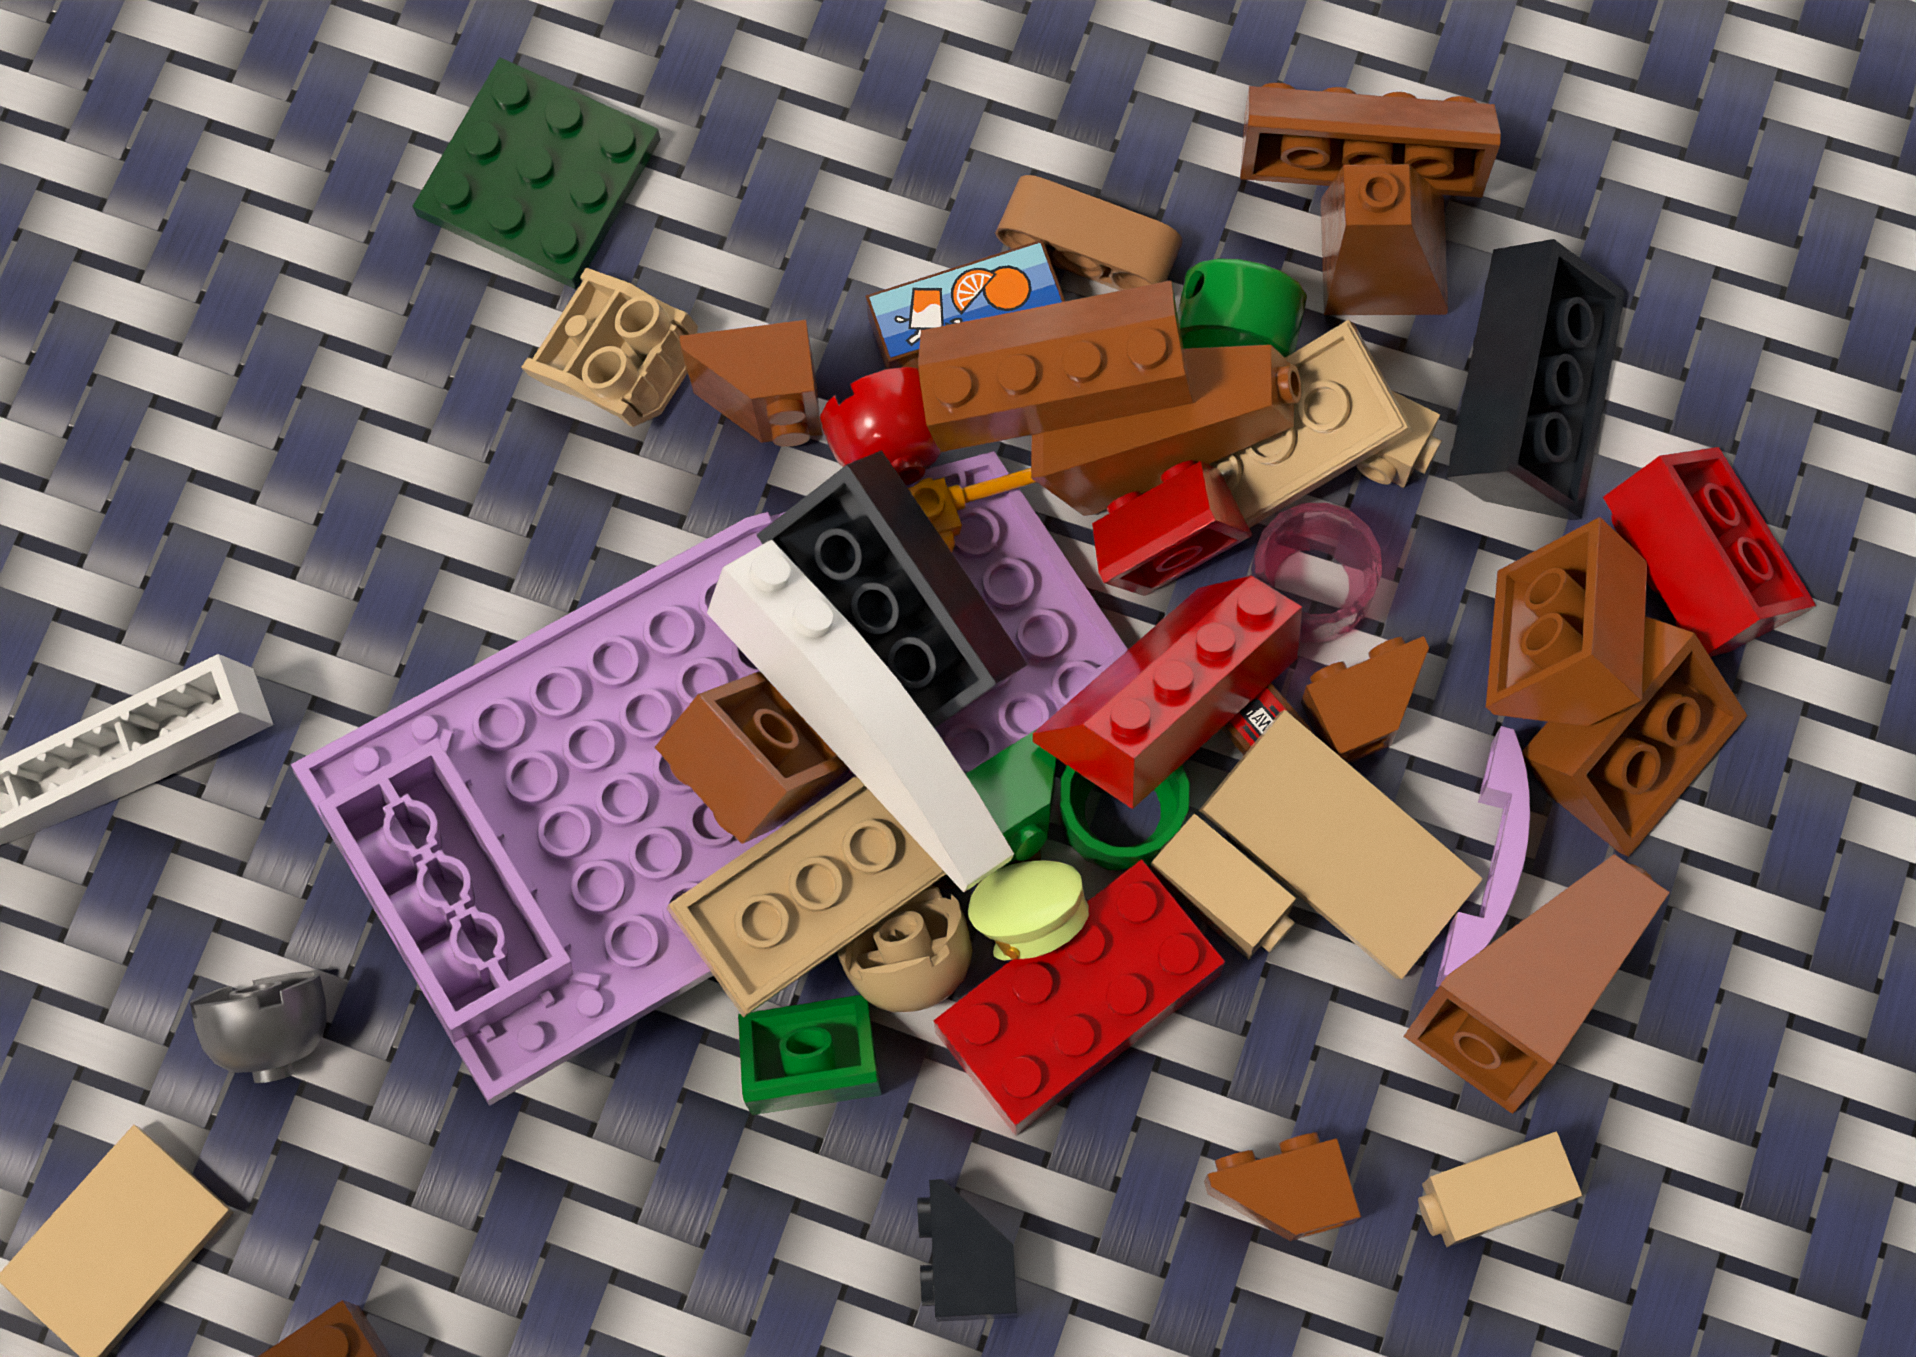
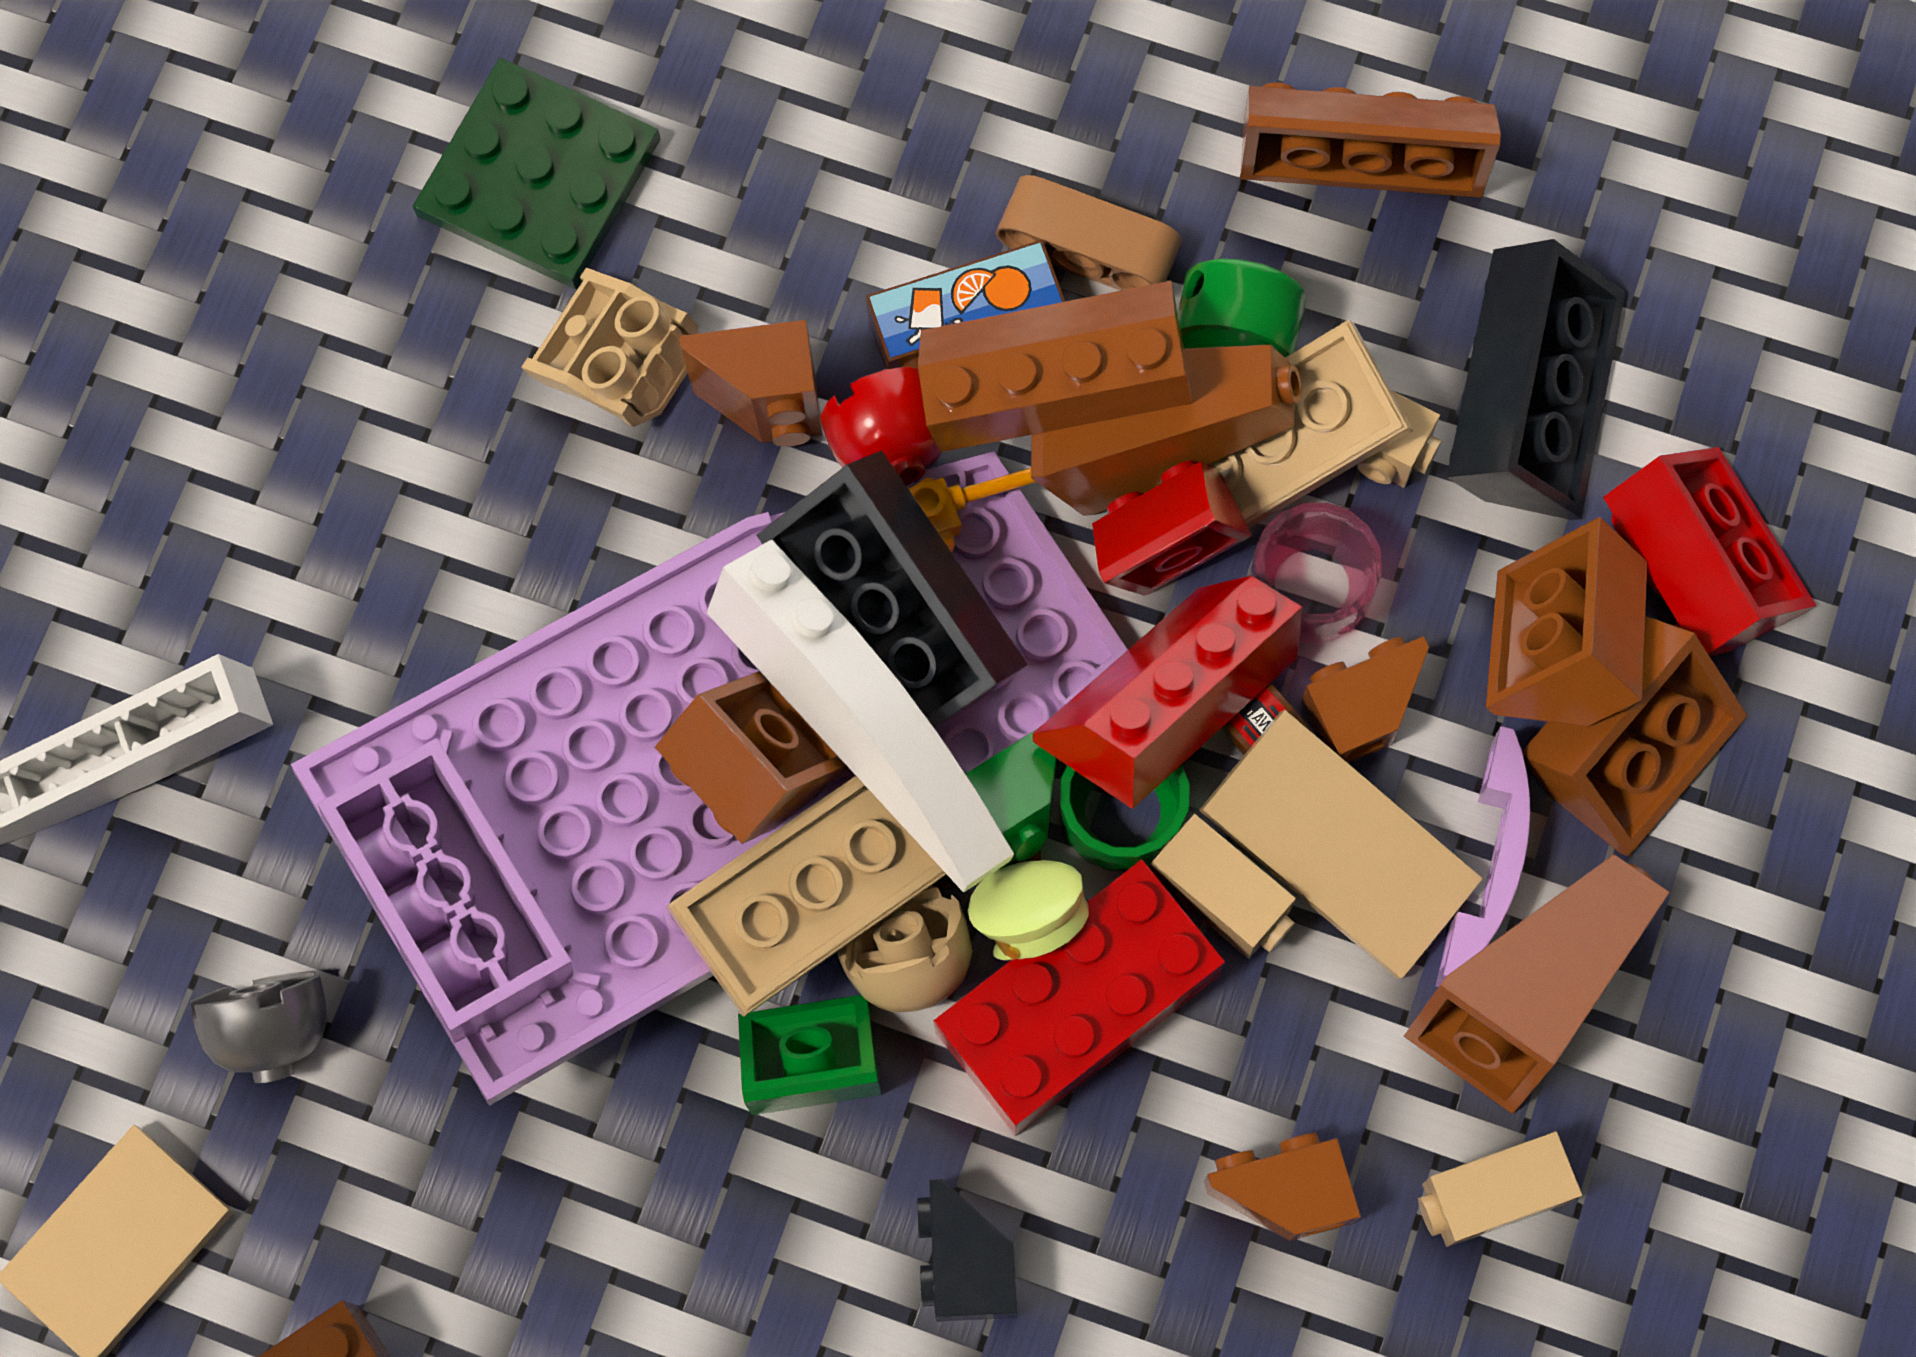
(1383, 243): dark orange slope -> none

